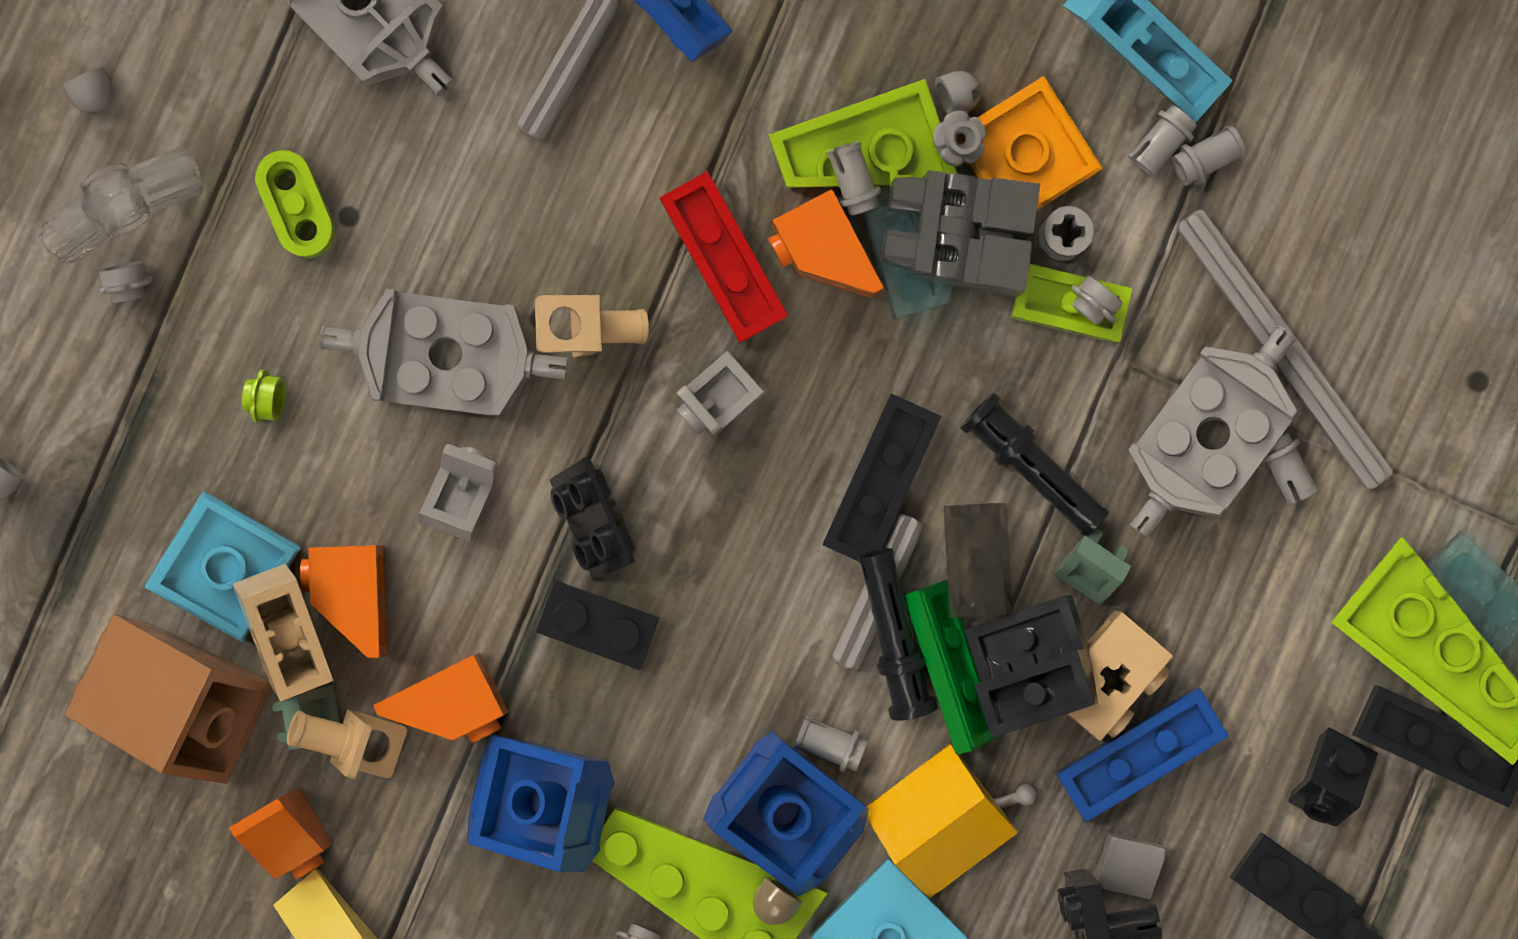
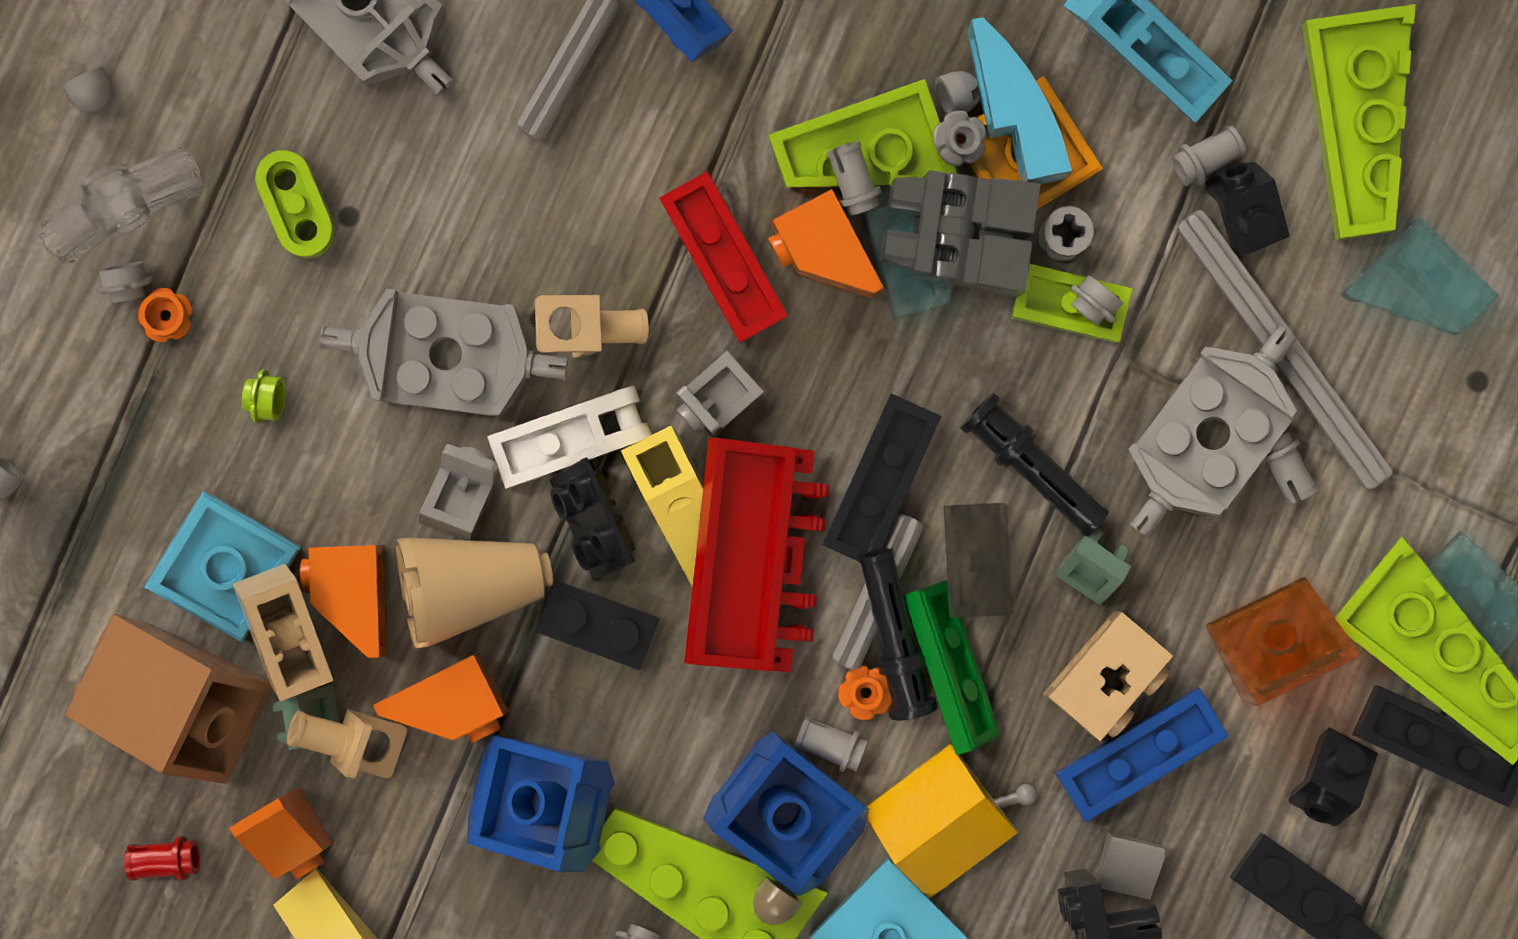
(150, 315): none -> orange plate
(162, 859): none -> red pin
(466, 583): none -> tan cone
(567, 437): none -> white plate
(670, 490): none -> light yellow slope
(748, 556): none -> red hinge
(850, 693): none -> orange plate
(1017, 107): none -> medium azure slope
(1032, 666): black slope -> none
(1163, 140): light grey pin -> none
(1248, 207): none -> black bracket
(1280, 642): none -> clear orange slope
(1359, 95): none -> lime wing
(1423, 282): none -> clear light blue wing

